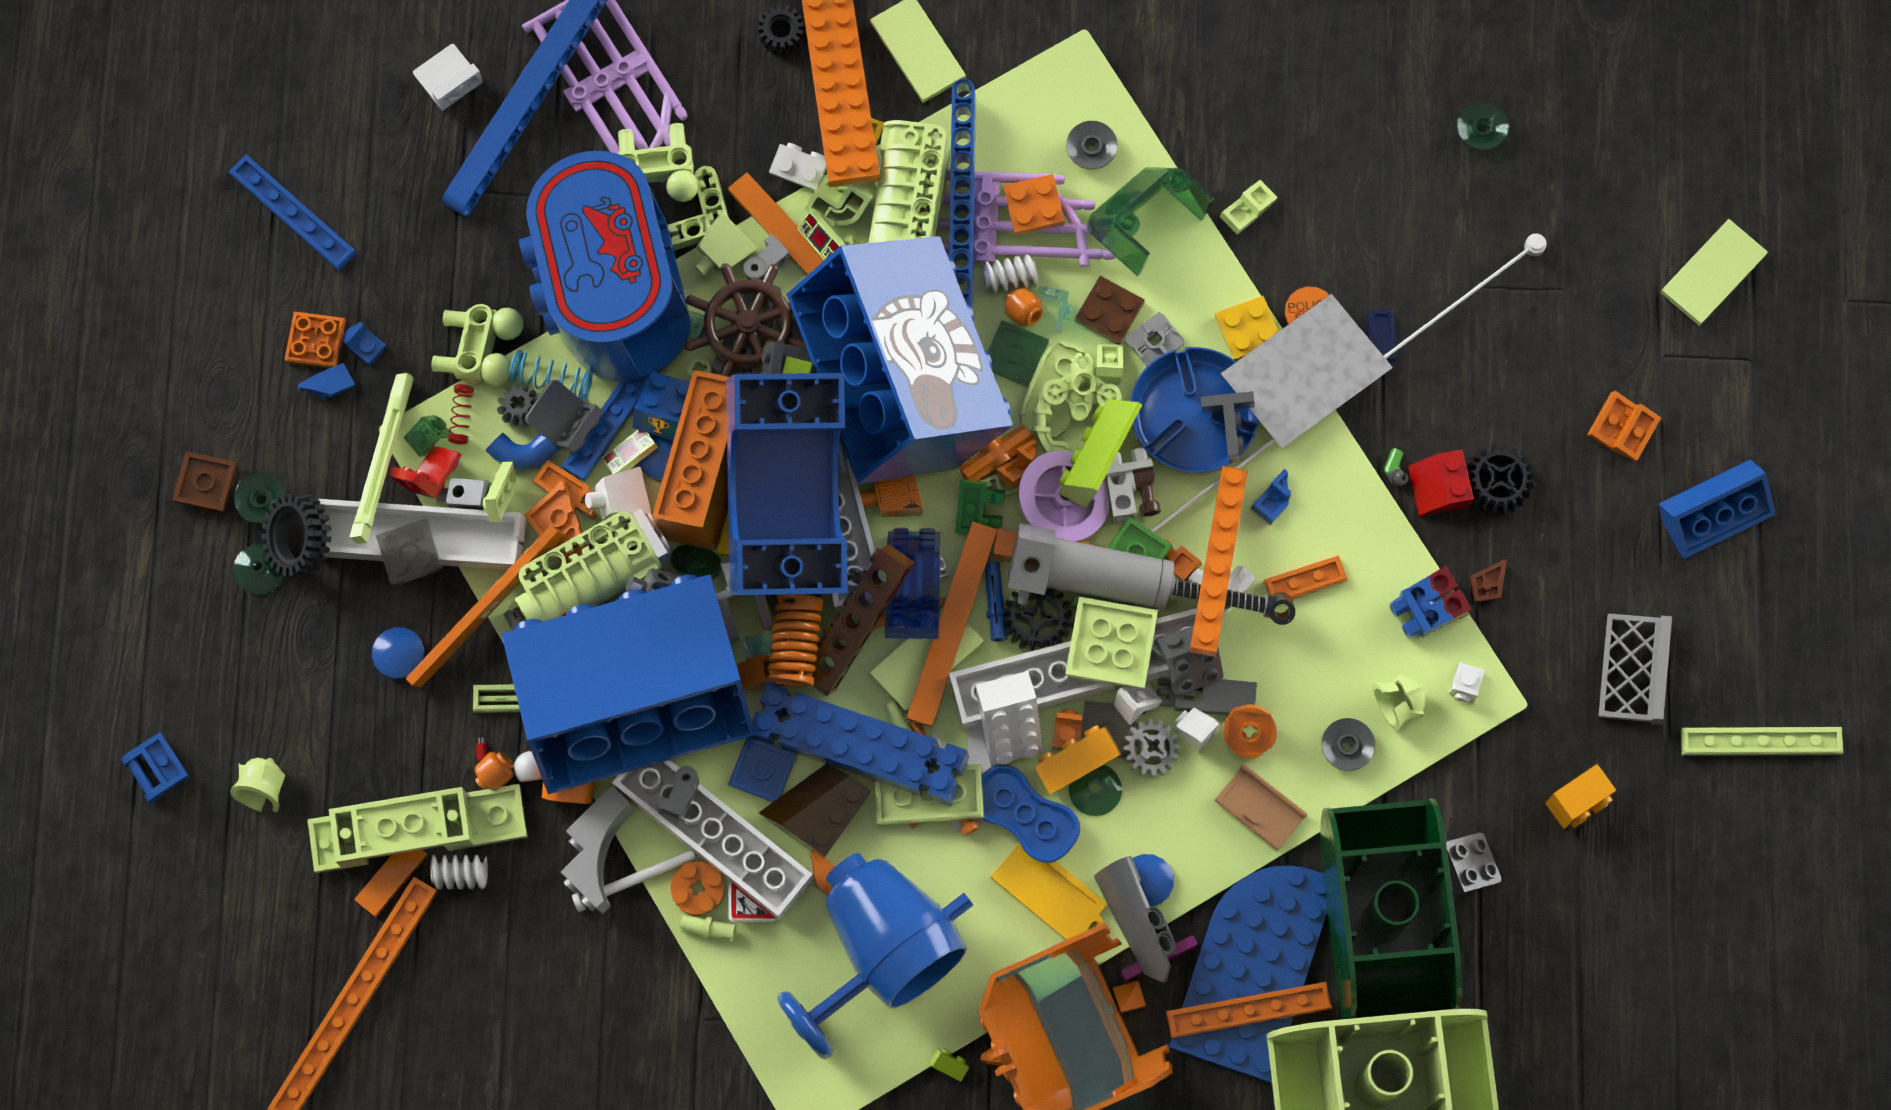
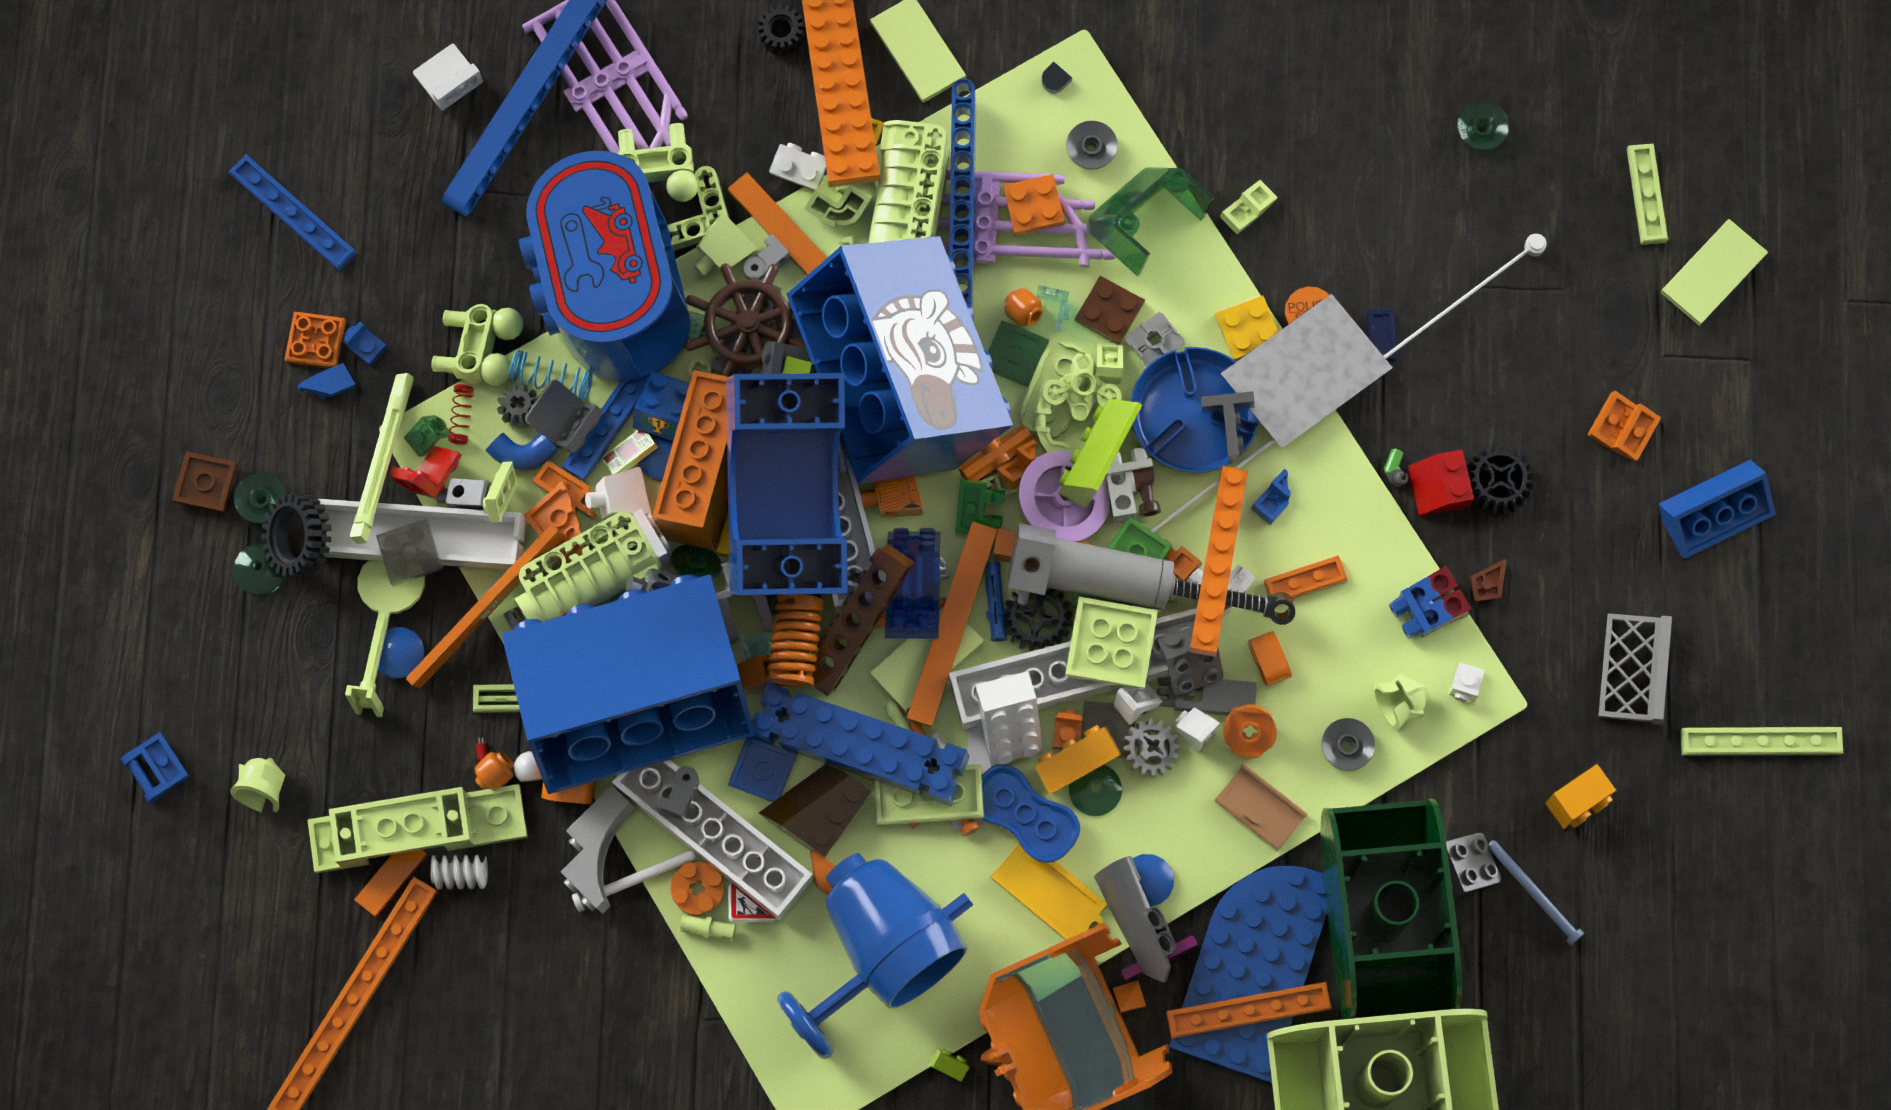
(387, 600): none -> yellowish green piece
(819, 234): tile -> none
(1010, 273): white piece -> none
(1055, 78): none -> black tile
(1269, 658): none -> orange beam
(1572, 934): none -> sand blue bar
(1647, 194): none -> yellowish green tile

